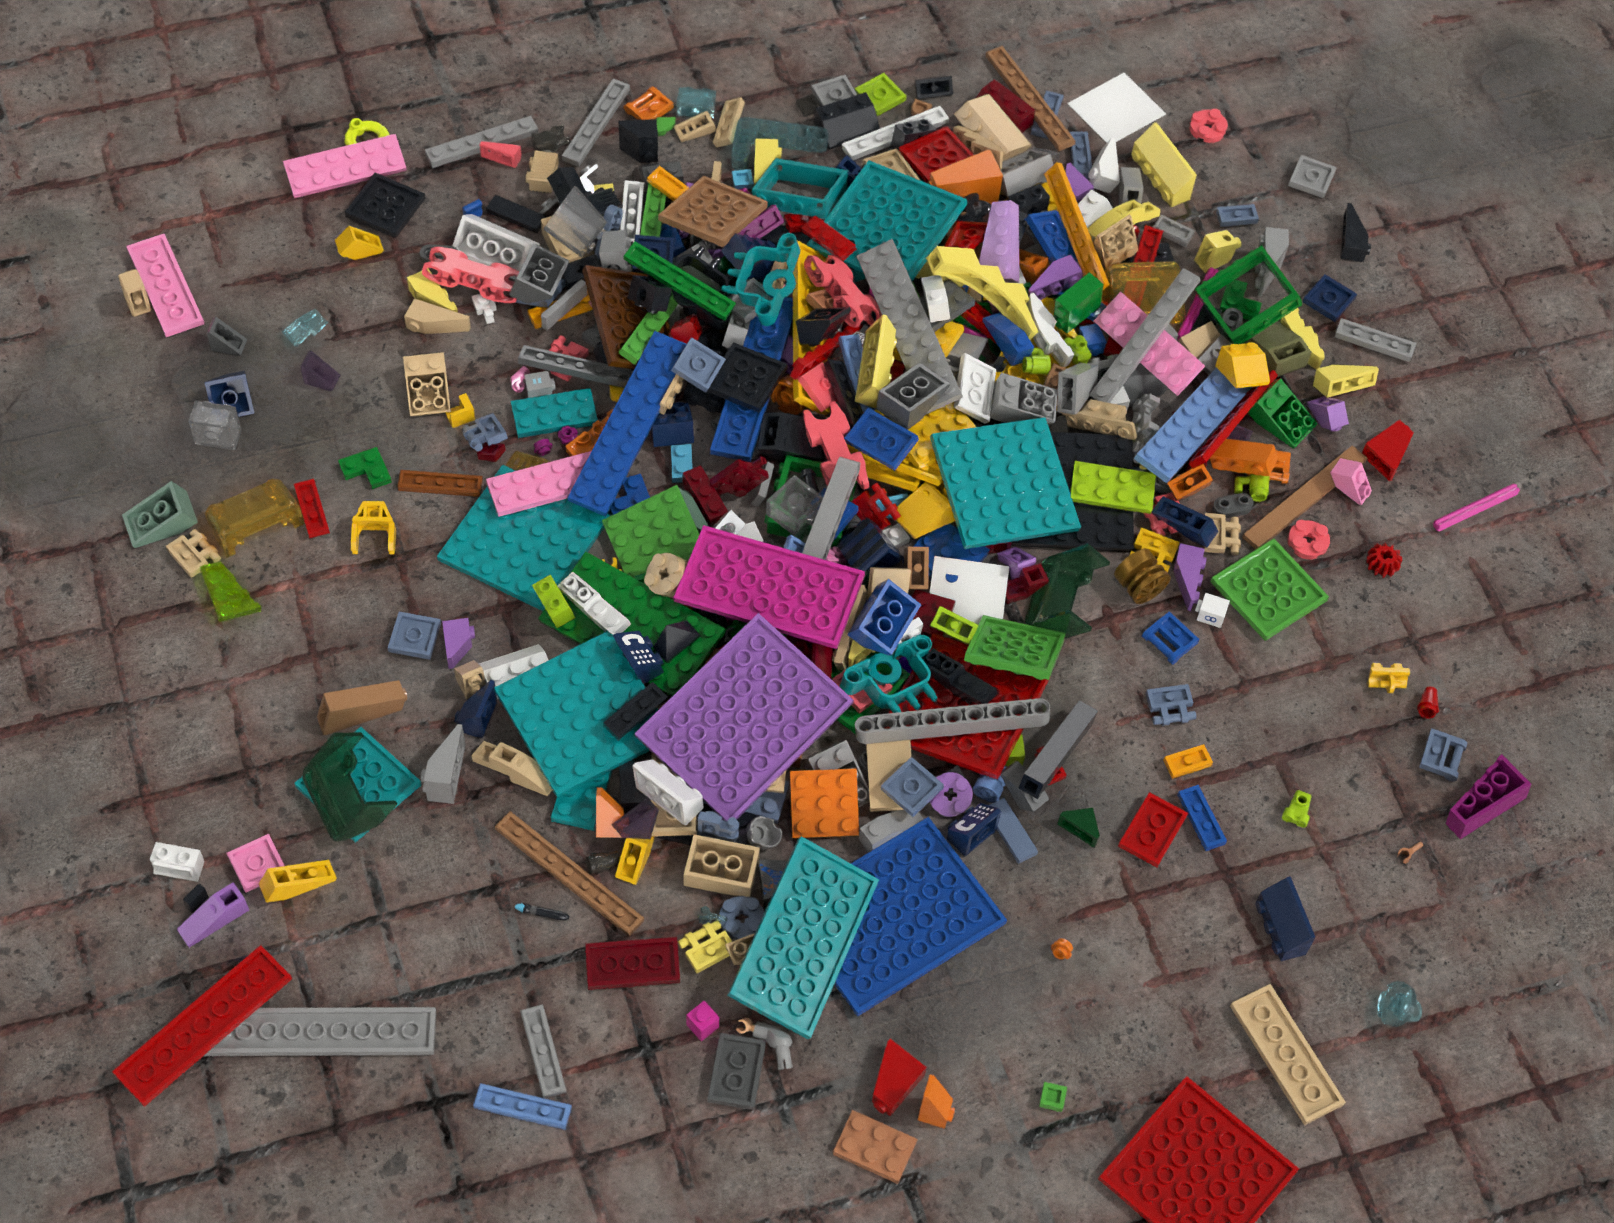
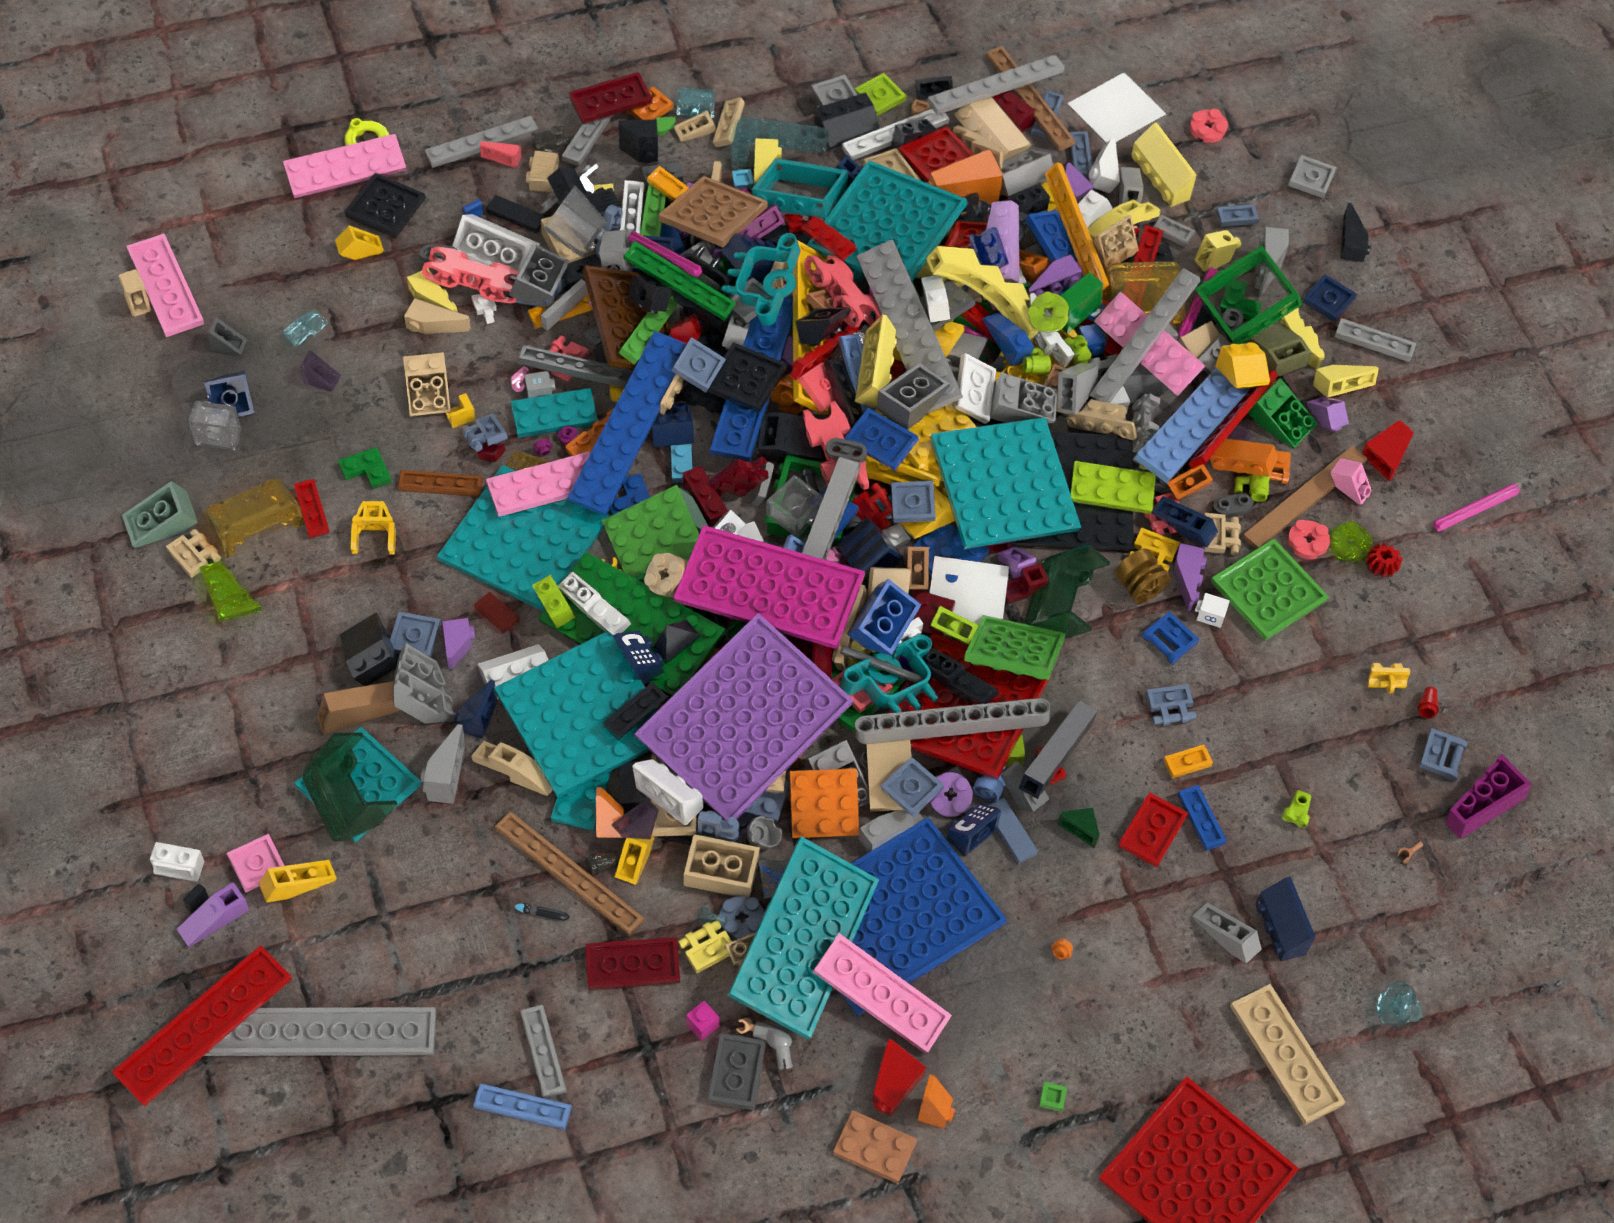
(368, 650): none -> black slope
(420, 687): none -> light grey wedge
(470, 678): tan slope -> none
(496, 612): none -> clear red tile
(610, 97): none -> dark red plate
(677, 260): none -> dark pink axle
(846, 449): none -> dark grey plate
(881, 665): none -> dark grey bar
(882, 993): none -> bright pink plate
(913, 501): none -> sand blue plate
(989, 248): none -> clear blue bracket
(995, 84): none -> light grey plate
(1041, 304): none -> lime plate
(1229, 932): none -> light grey slope
(1354, 532): none -> clear neon green plate

